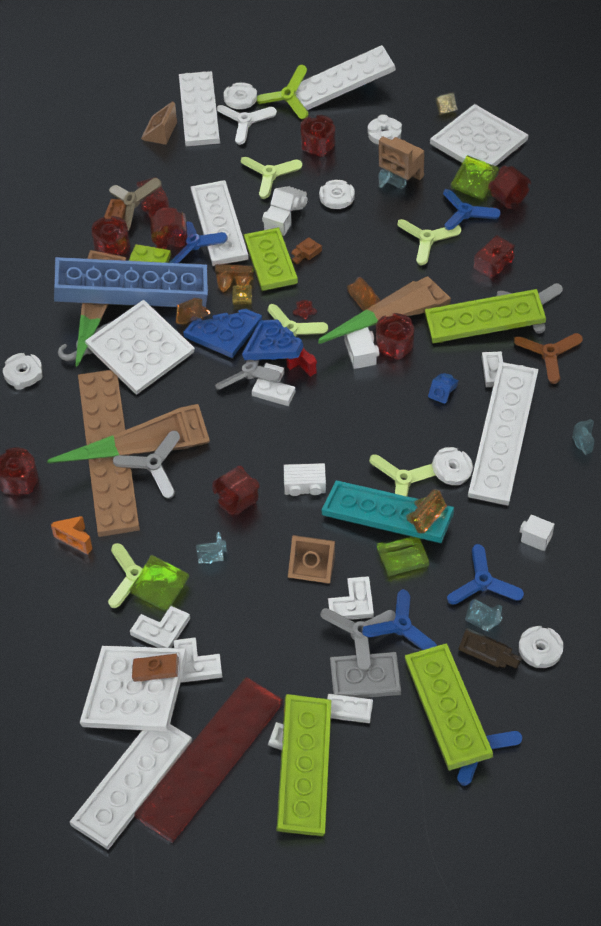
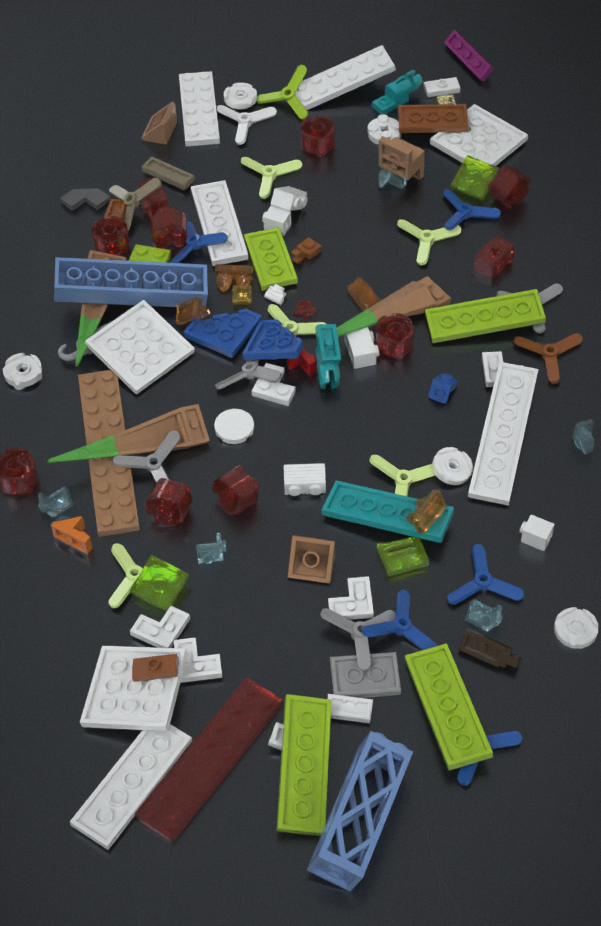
(56, 502): none -> clear light blue bracket
(92, 196): none -> dark grey tile
(168, 173): none -> dark tan plate
(169, 502): none -> clear red brick
(234, 426): none -> white tile
(275, 294): none -> white plate
(328, 355): none -> teal plate
(336, 194): white plate -> none
(378, 754): none -> medium blue piece
(397, 92): none -> teal plate
(433, 118): none -> dark orange tile
(441, 87): none -> white plate
(469, 55): none -> magenta plate
(543, 638): white plate -> none
(576, 628): none -> white tile

